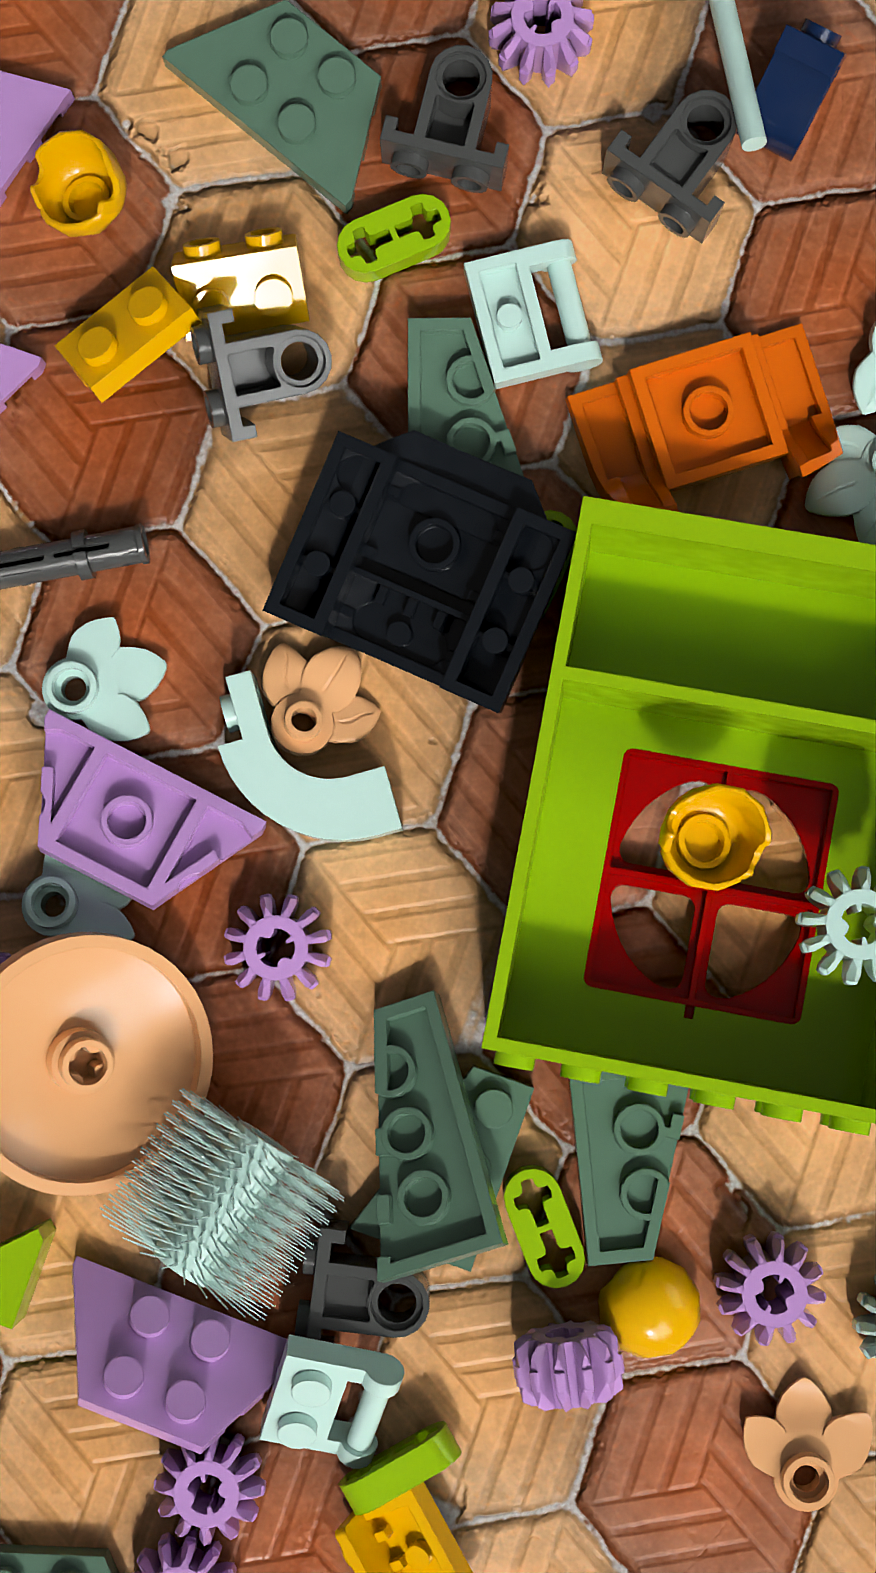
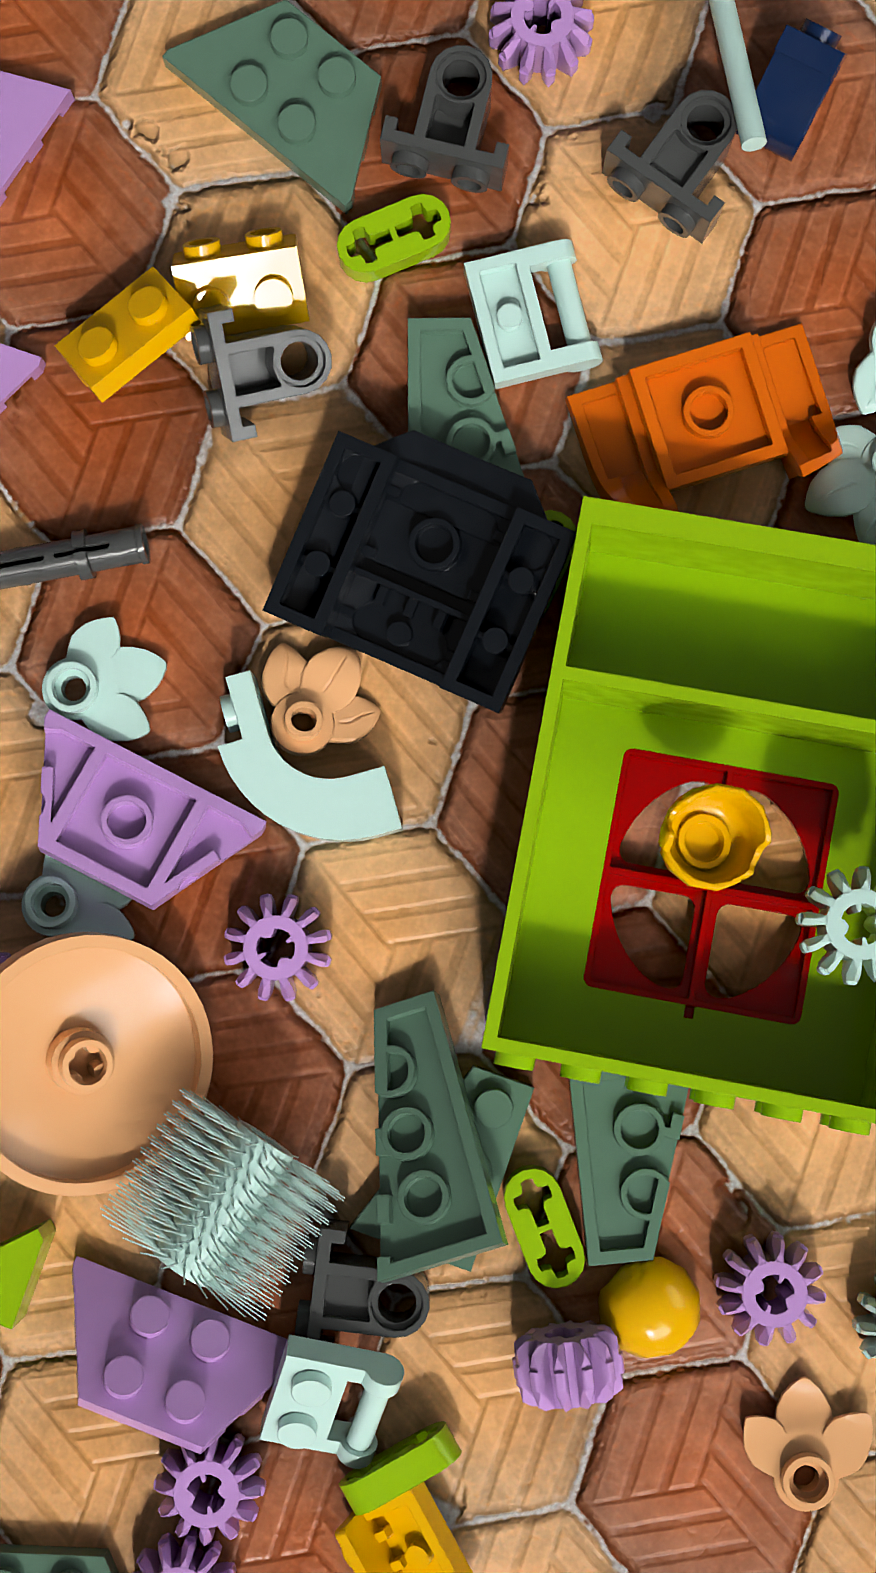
(78, 184): yellow hair -> none

